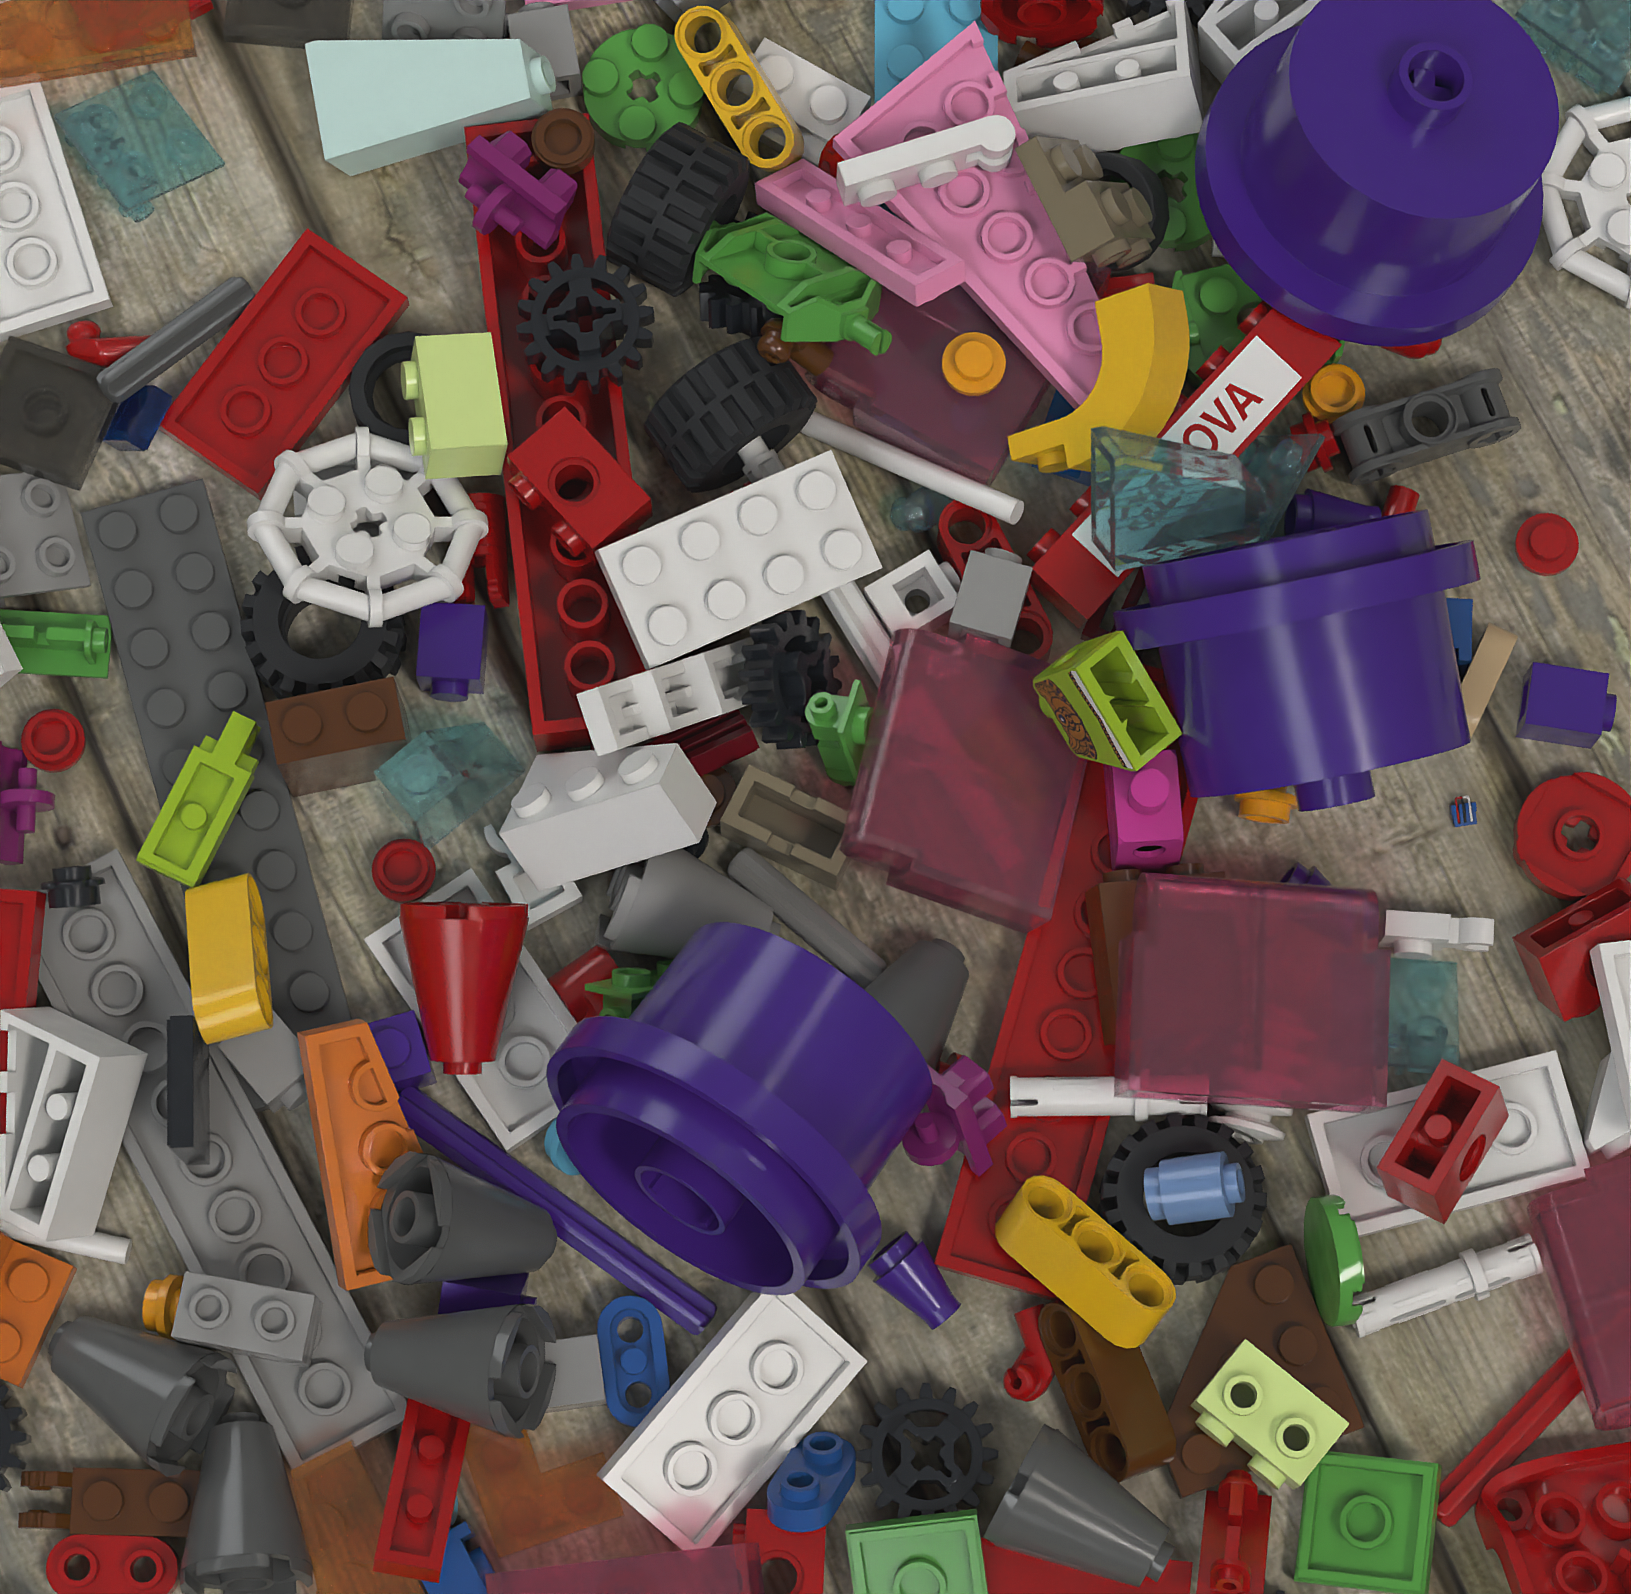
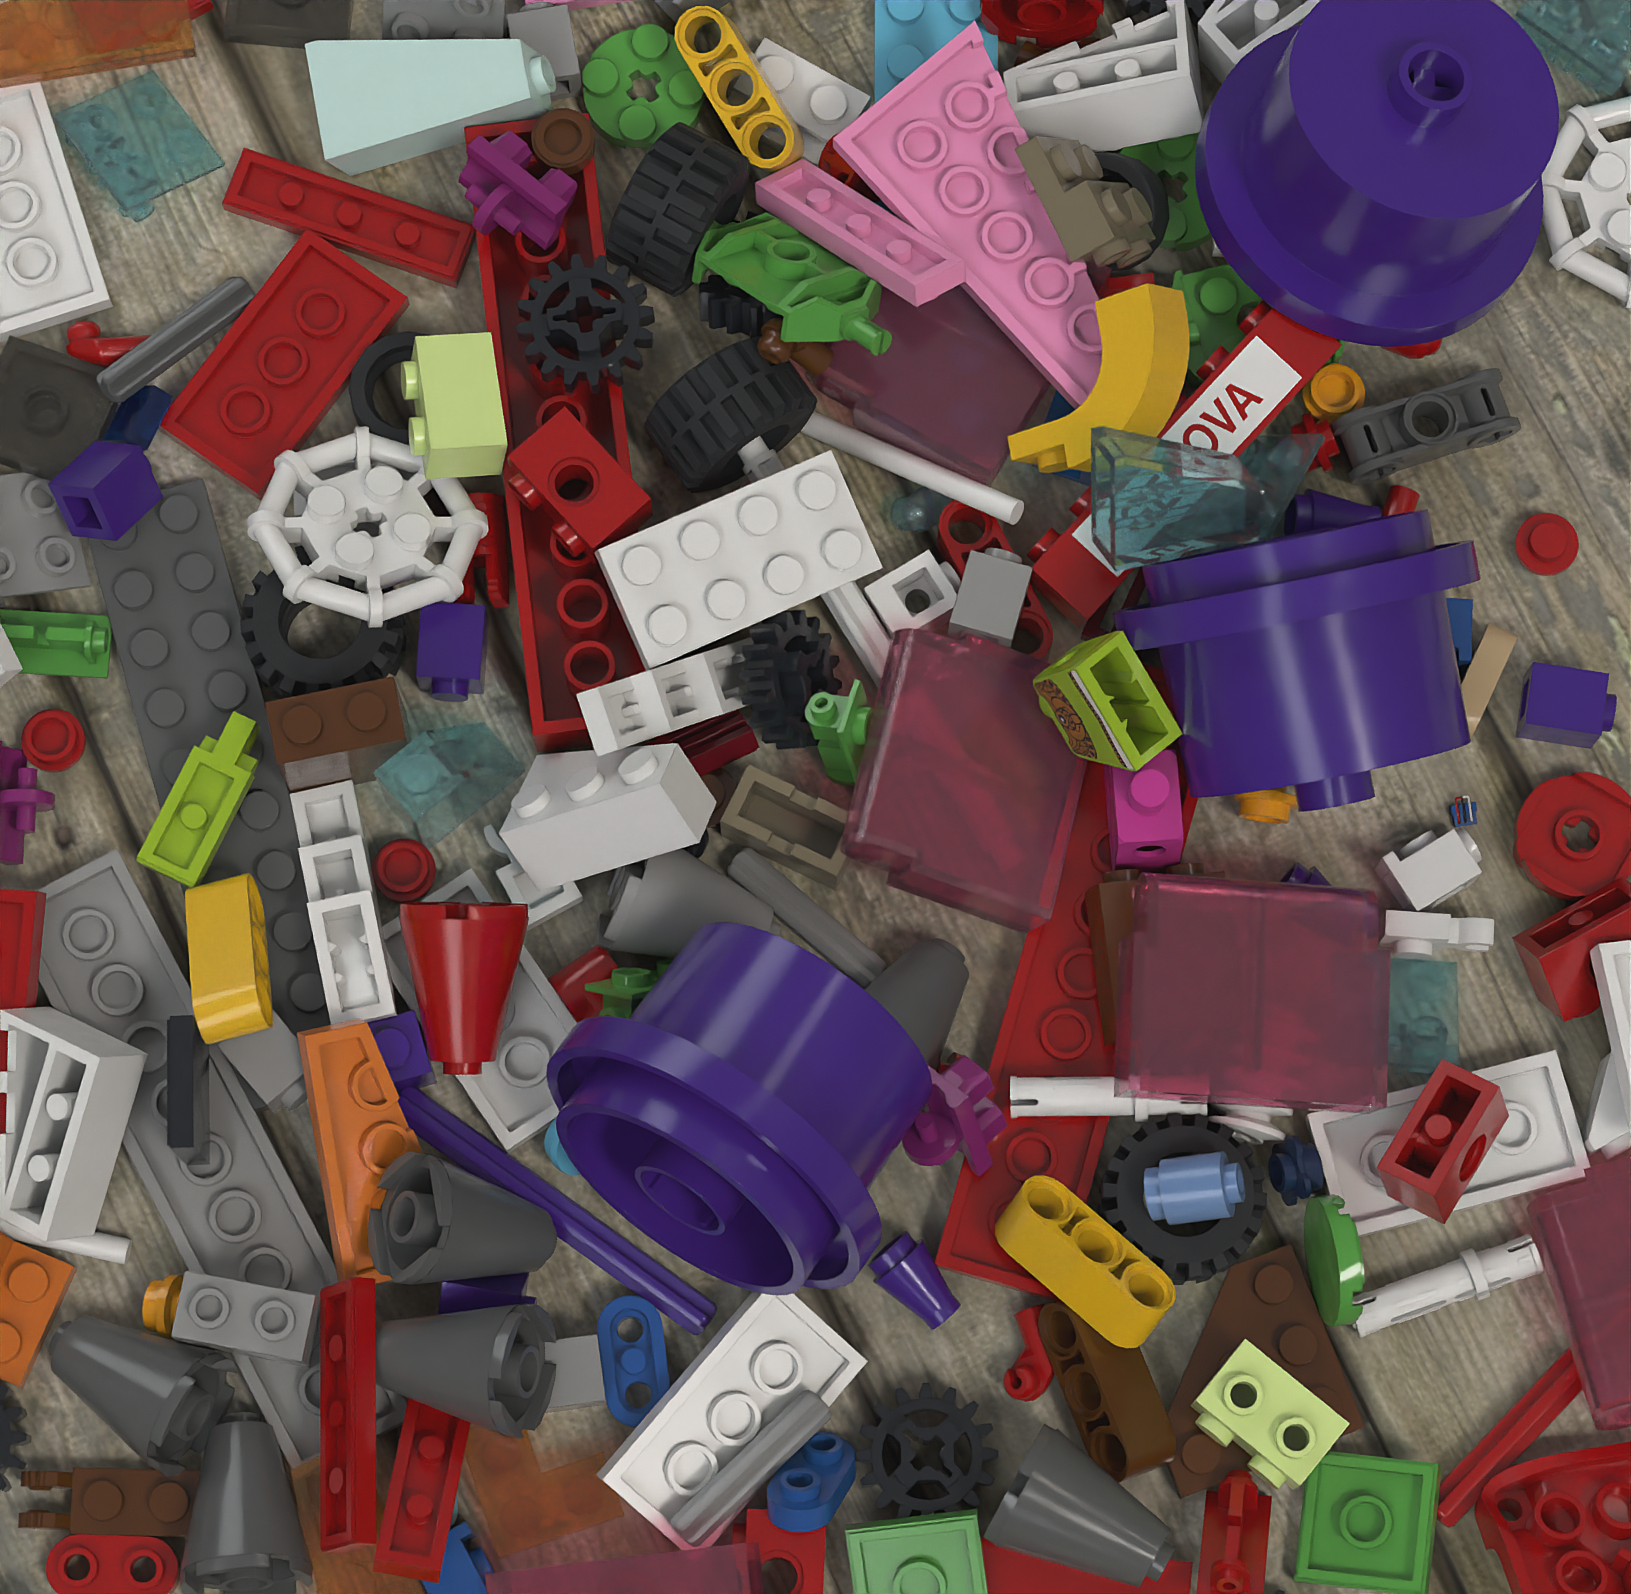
(73, 887): black plate -> none
(105, 490): none -> dark purple brick
(343, 904): none -> white slope
(348, 1416): none -> red tile
(350, 217): none -> red tile
(751, 1468): none -> light grey axle
(926, 160): white plate -> none
(973, 364): light orange plate -> none
(1295, 1170): none -> dark blue plate
(1431, 870): none -> white brick

